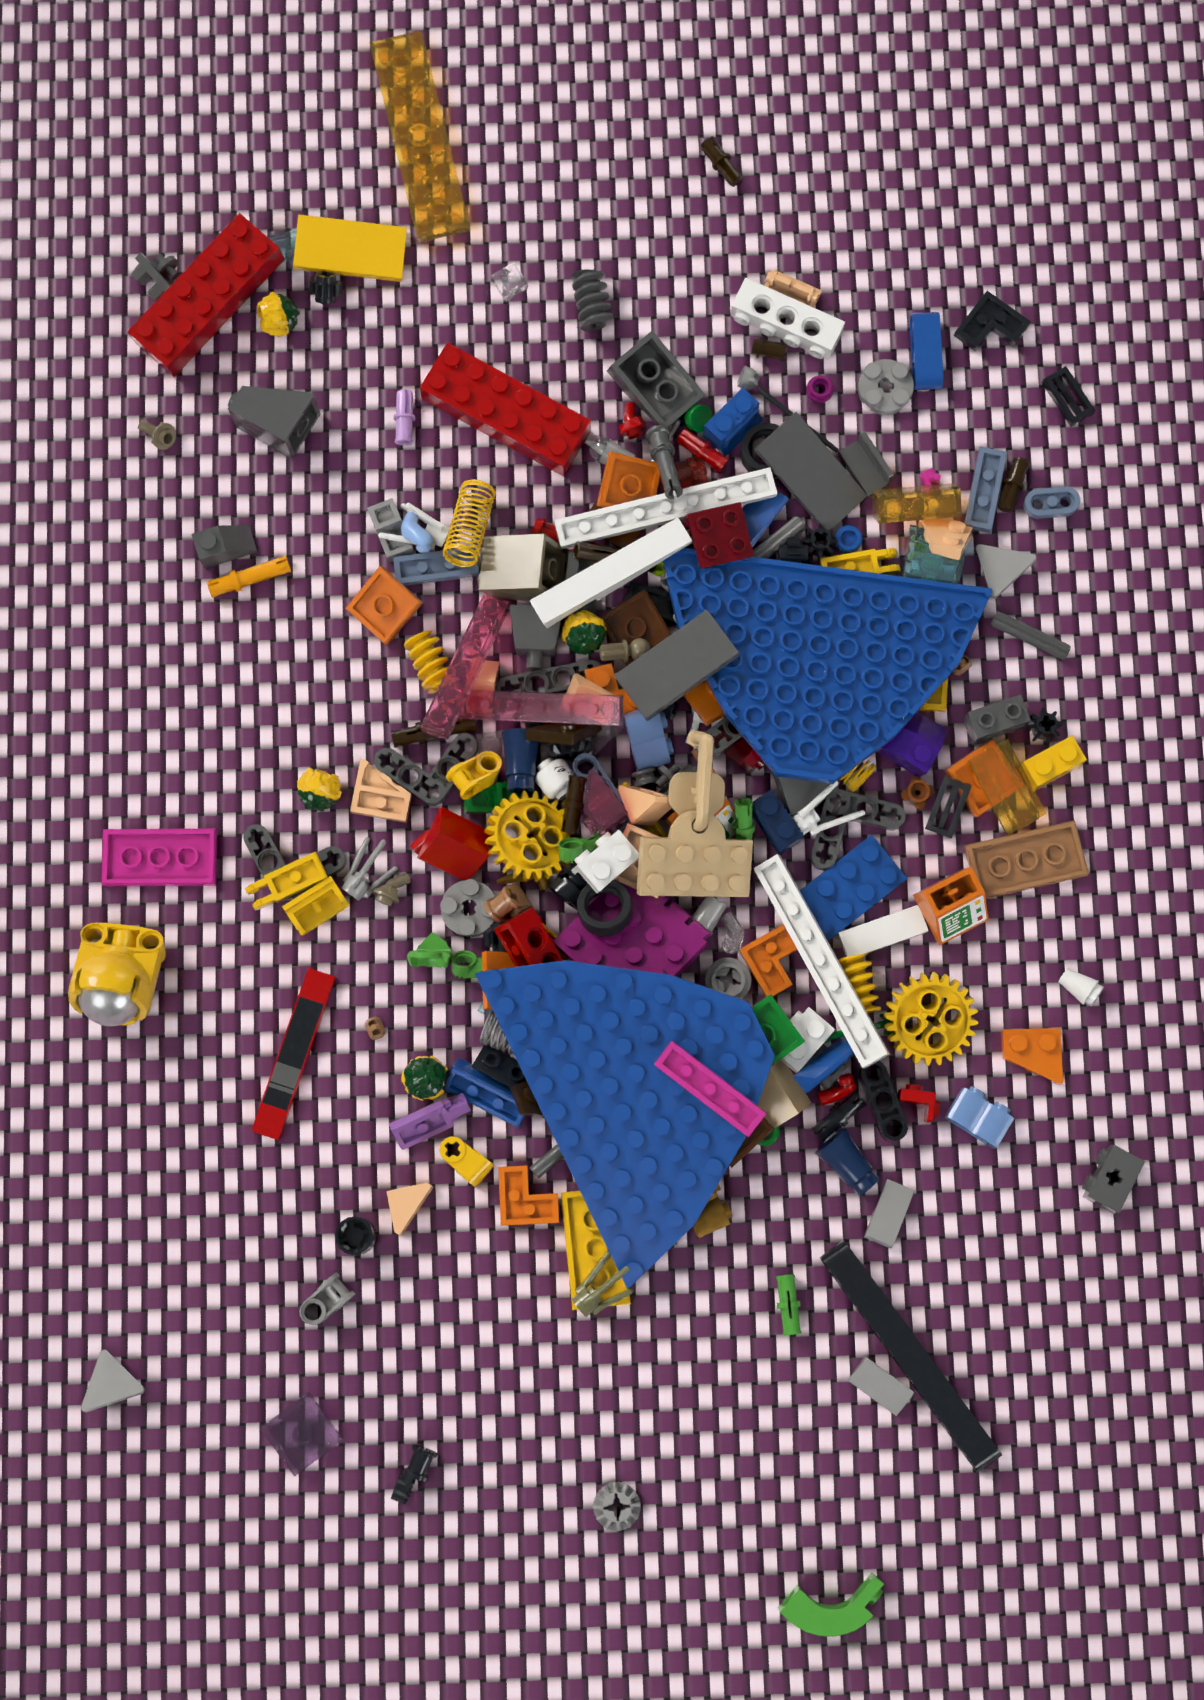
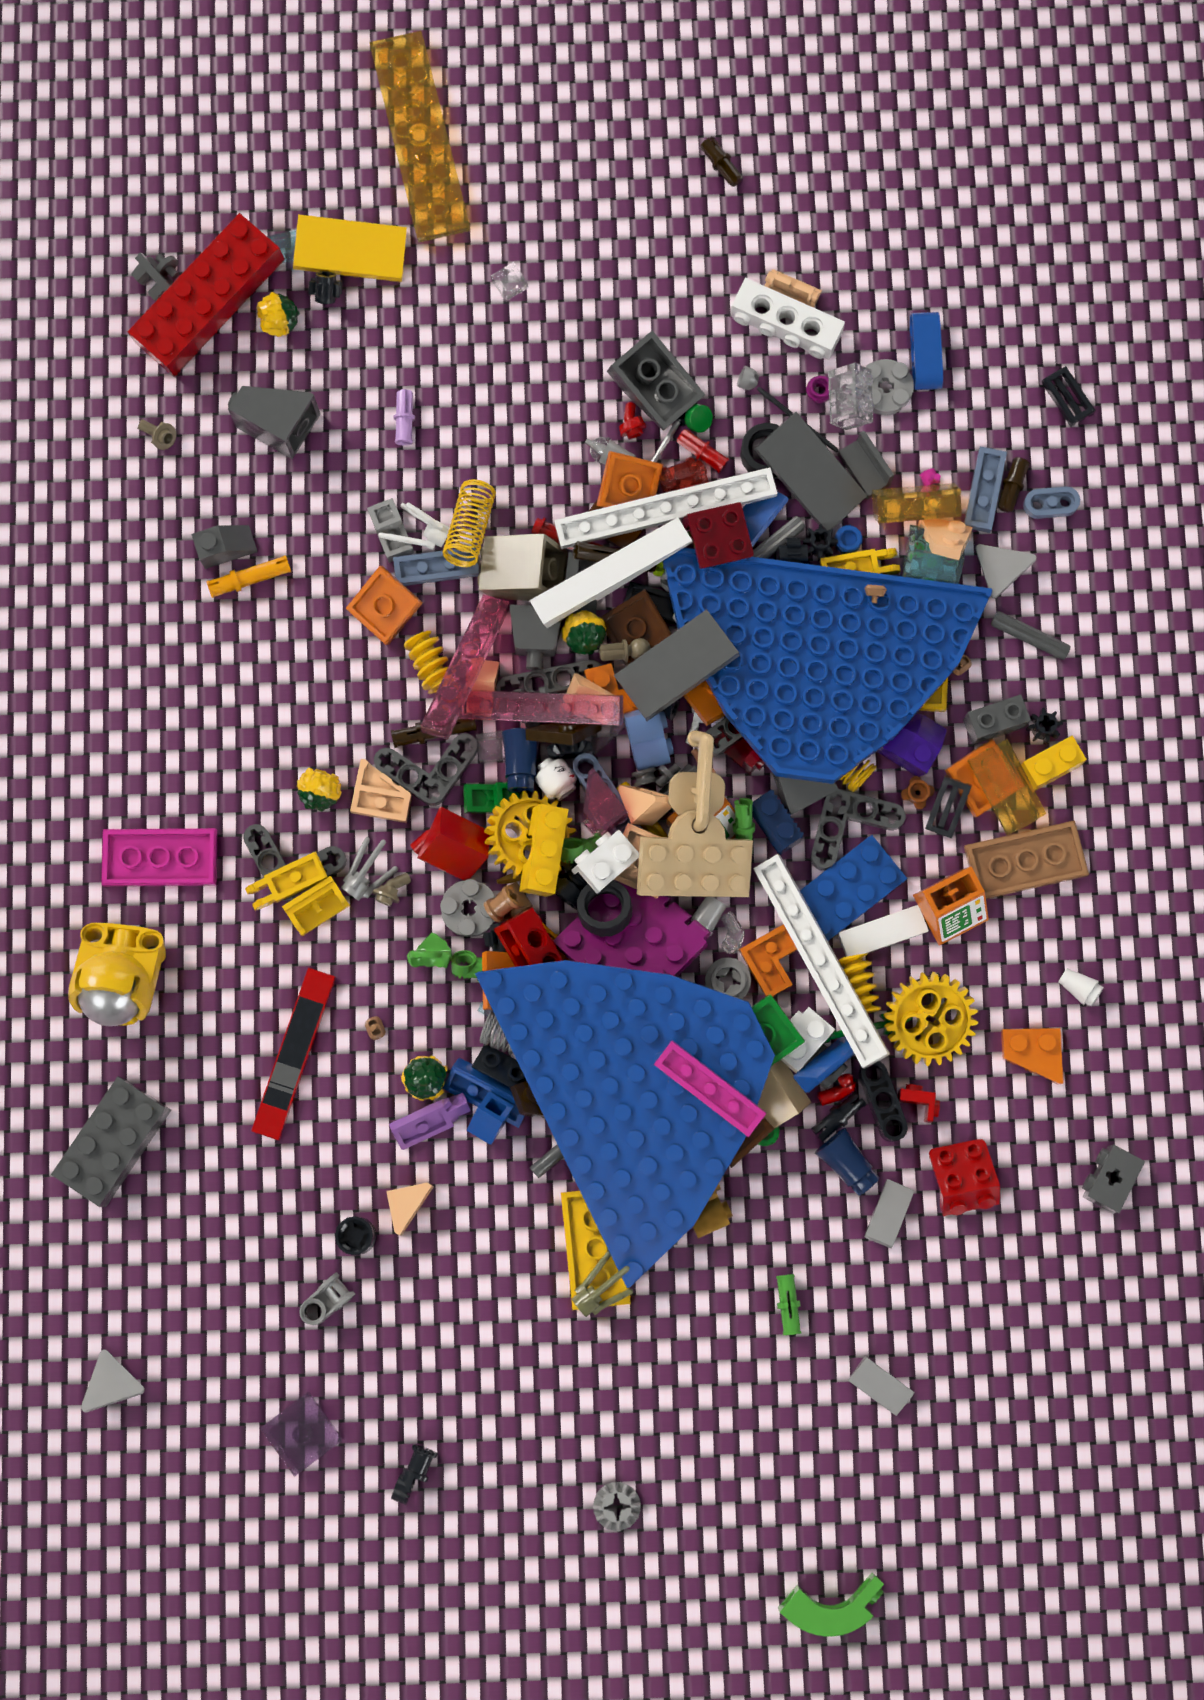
(111, 1142): none -> dark grey brick
(415, 533): light blue arm -> none
(469, 1164): yellow piece -> none
(473, 775): yellow piece -> none
(490, 1118): none -> blue brick
(505, 409): red brick -> none
(518, 1206): orange plate -> none
(543, 864): none -> yellow arch
(573, 804): dark brown pin -> none
(590, 299): dark grey piece -> none
(663, 452): dark grey pin -> none
(732, 422): blue window -> none
(768, 349): dark brown pin -> none
(808, 818): white plant -> none
(850, 396): none -> clear brick
(875, 591): none -> medium nougat rock
(910, 1356): black beam -> none
(965, 1177): none -> red bracket
(979, 1117): medium blue brick -> none
(994, 316): black plate -> none

